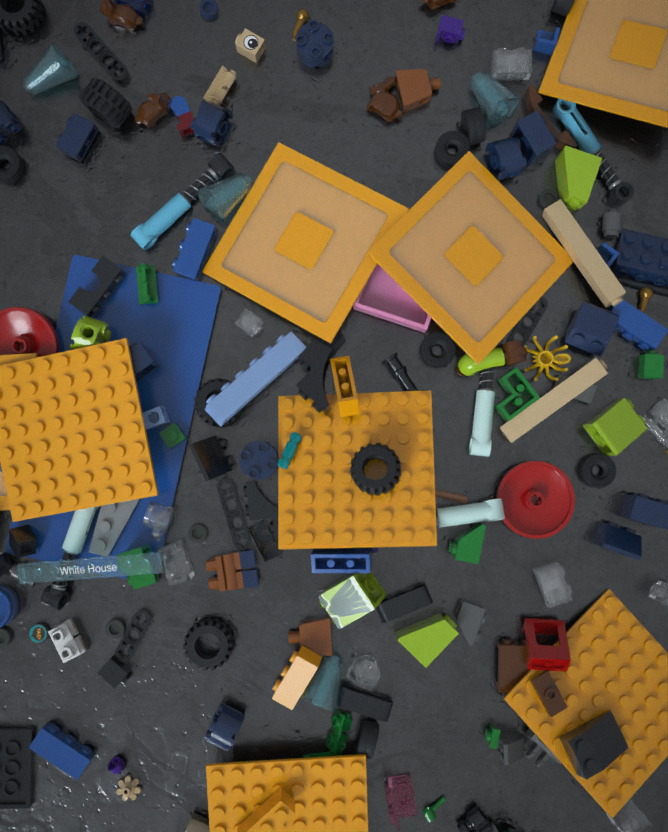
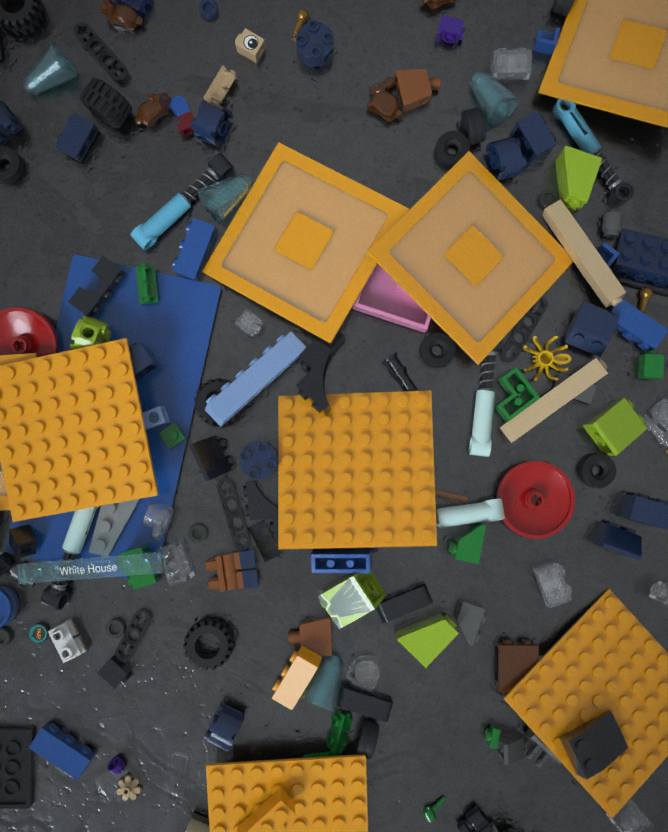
(289, 450): teal axle -> none
(344, 386): light orange brick -> none
(370, 453): black tyre -> none
(400, 798): clear pink bracket -> none
(511, 353): piece -> none
(533, 101): reddish brown slope -> none
(544, 656): red window -> none
(548, 693): reddish brown plate -> none

